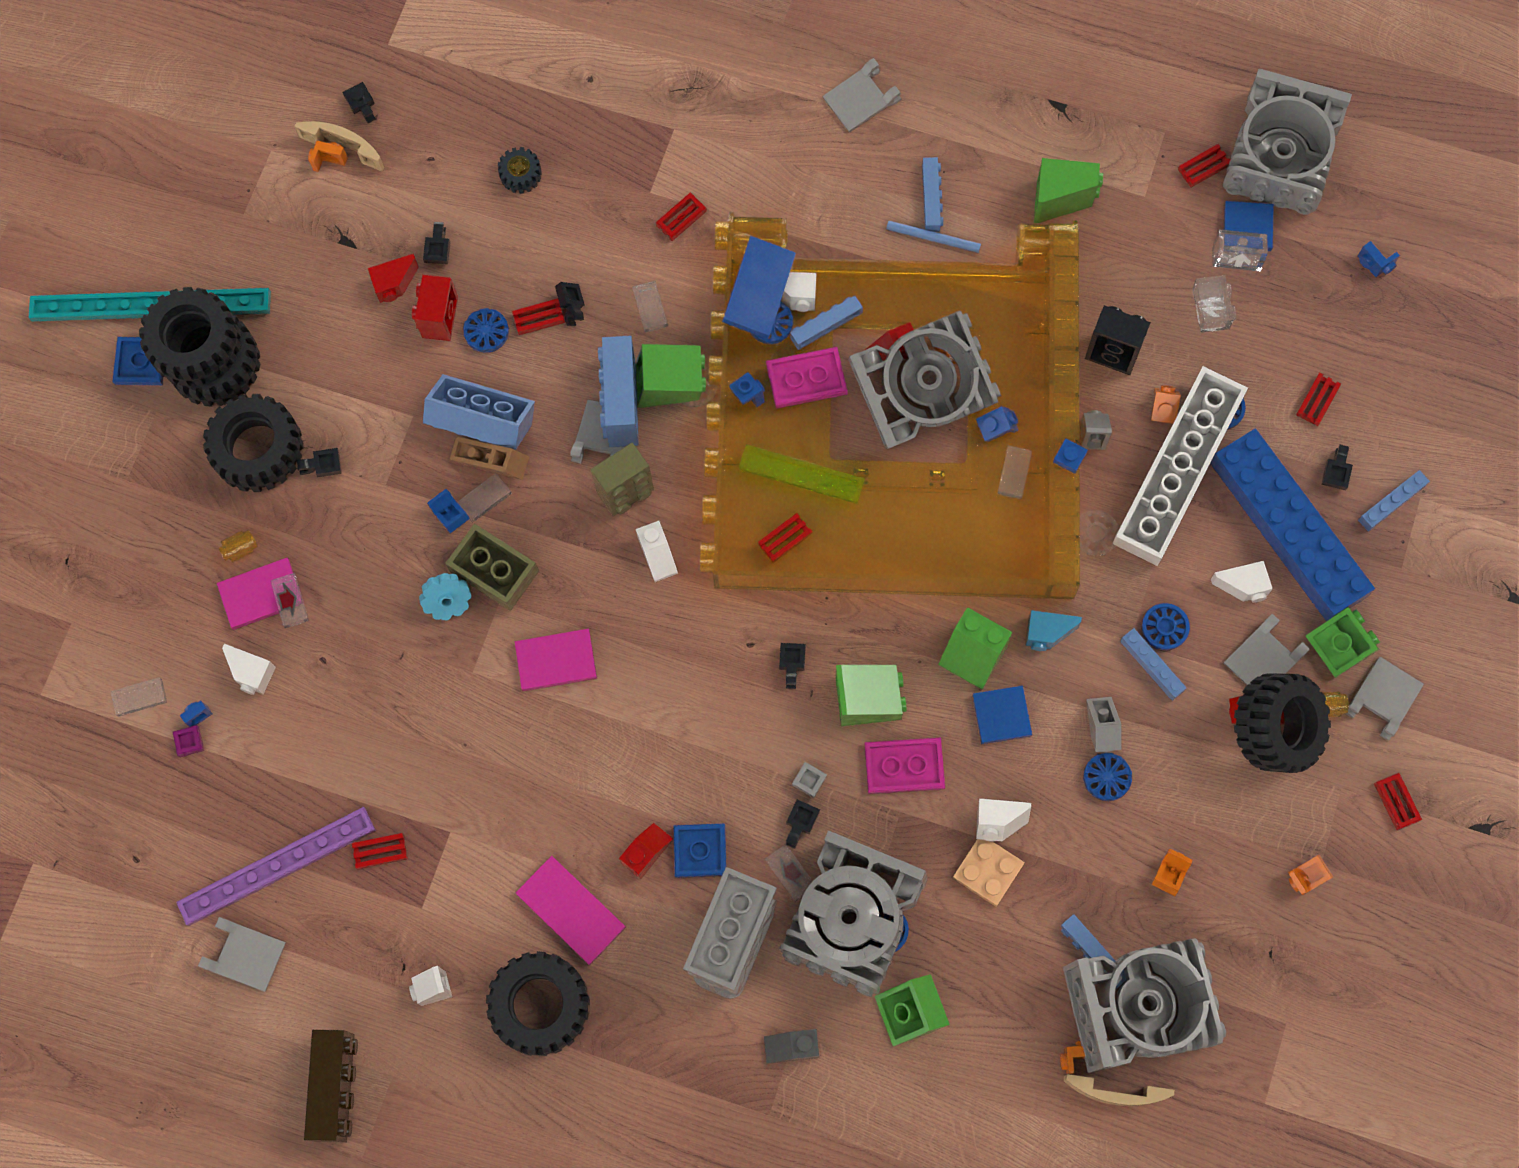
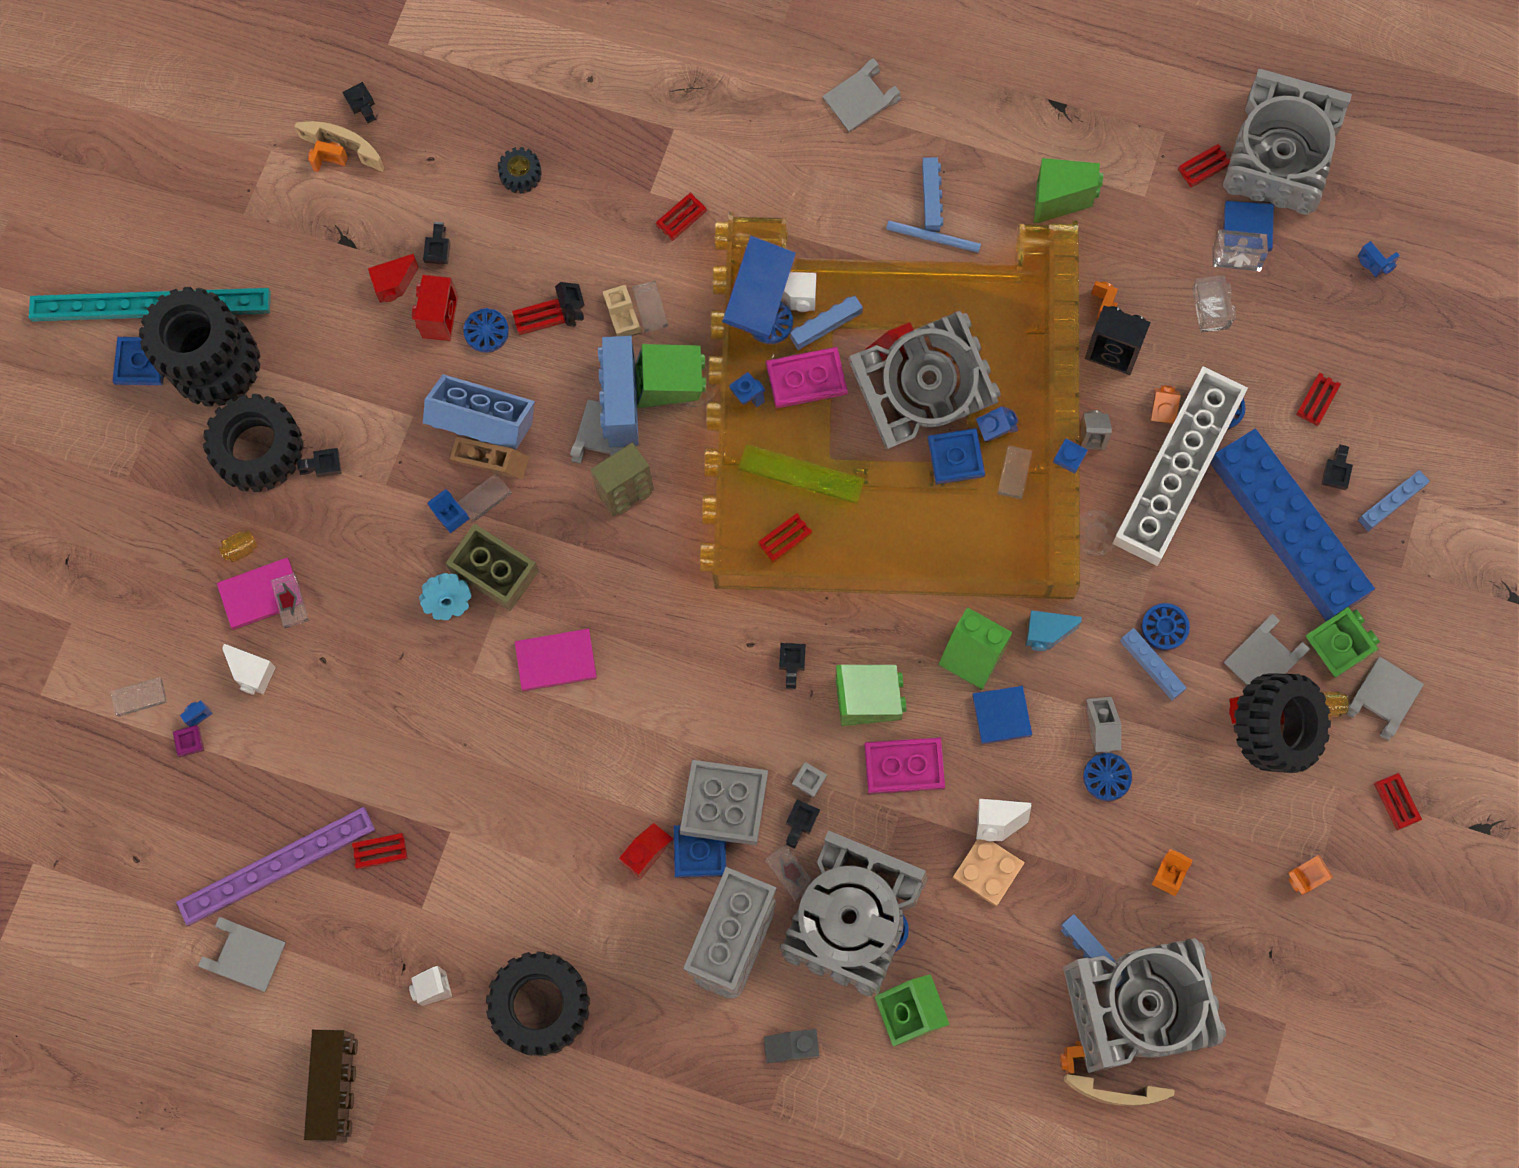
(570, 910): dark pink tile -> none
(621, 311): none -> tan slope
(656, 551): white slope -> none
(724, 802): none -> light grey plate
(956, 456): none -> blue tile
(1105, 291): none -> orange bracket
(1245, 582): white slope -> none

